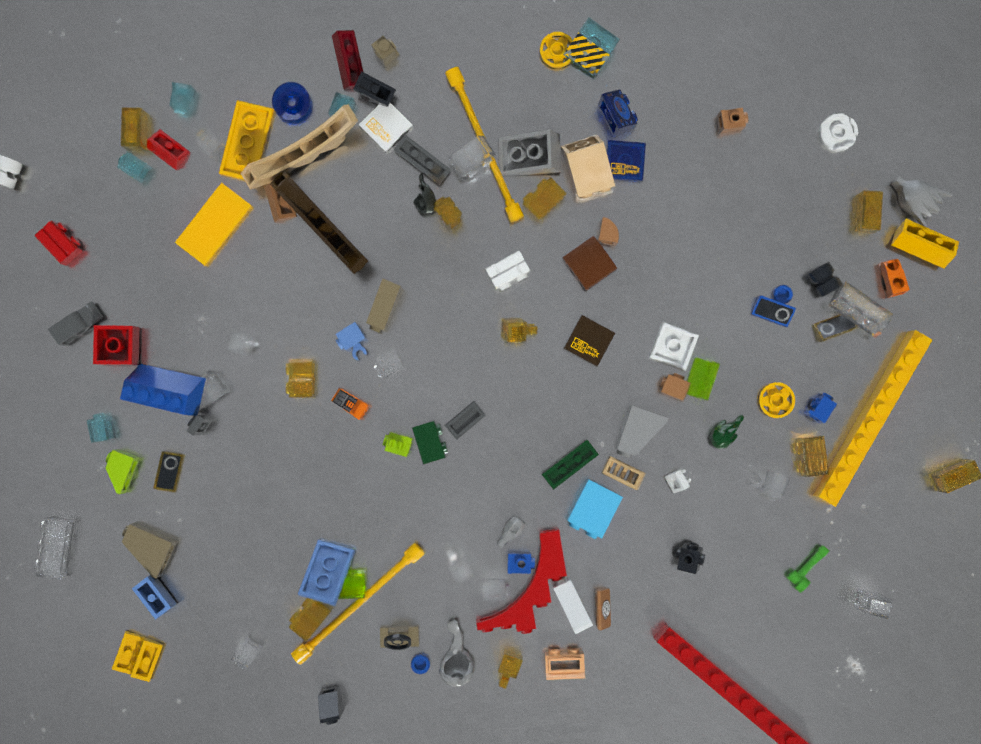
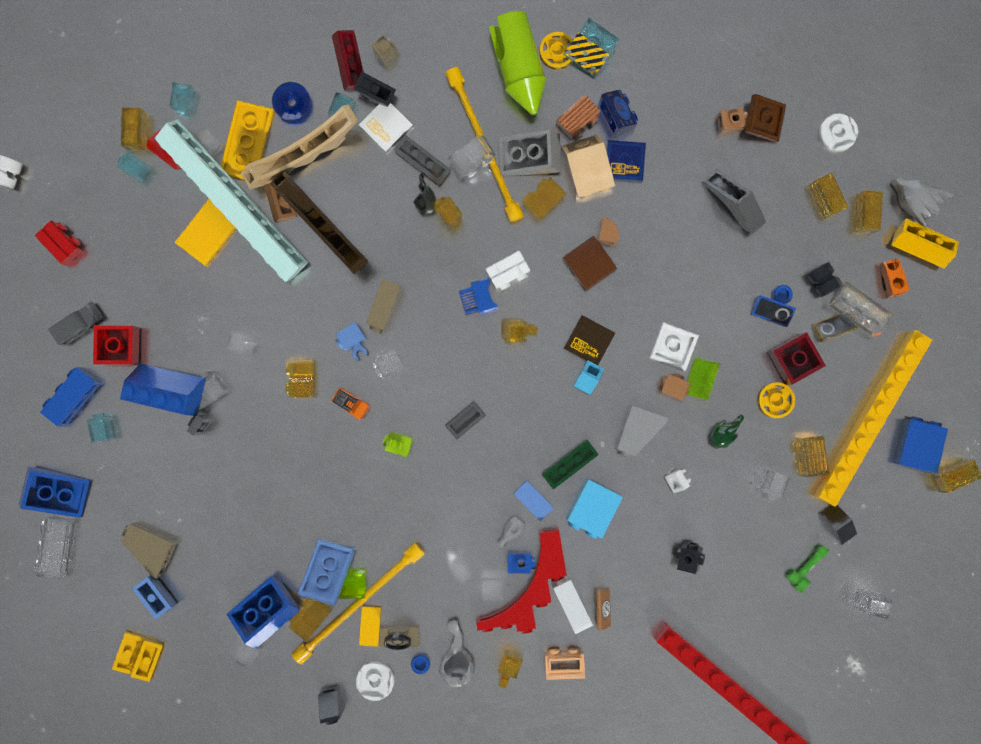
(53, 492): none -> blue slope
(69, 396): none -> blue brick
(120, 469): lime slope -> none
(168, 471): slope -> none
(230, 200): none -> light aqua brick
(263, 612): none -> blue brick
(370, 626): none -> yellow tile
(375, 680): none -> white tile
(429, 442): dark green brick -> none
(478, 298): none -> blue piece
(519, 59): none -> lime piece
(533, 500): none -> medium blue tile
(578, 117): none -> nougat brick
(589, 377): none -> medium azure brick
(610, 462): tan slope -> none
(737, 199): none -> dark grey arch
(765, 118): none -> reddish brown tile
(796, 358): none -> dark red brick
(821, 408): blue brick -> none
(828, 195): none -> clear yellow brick
(839, 523): none -> black slope
(921, 445): none -> blue brick

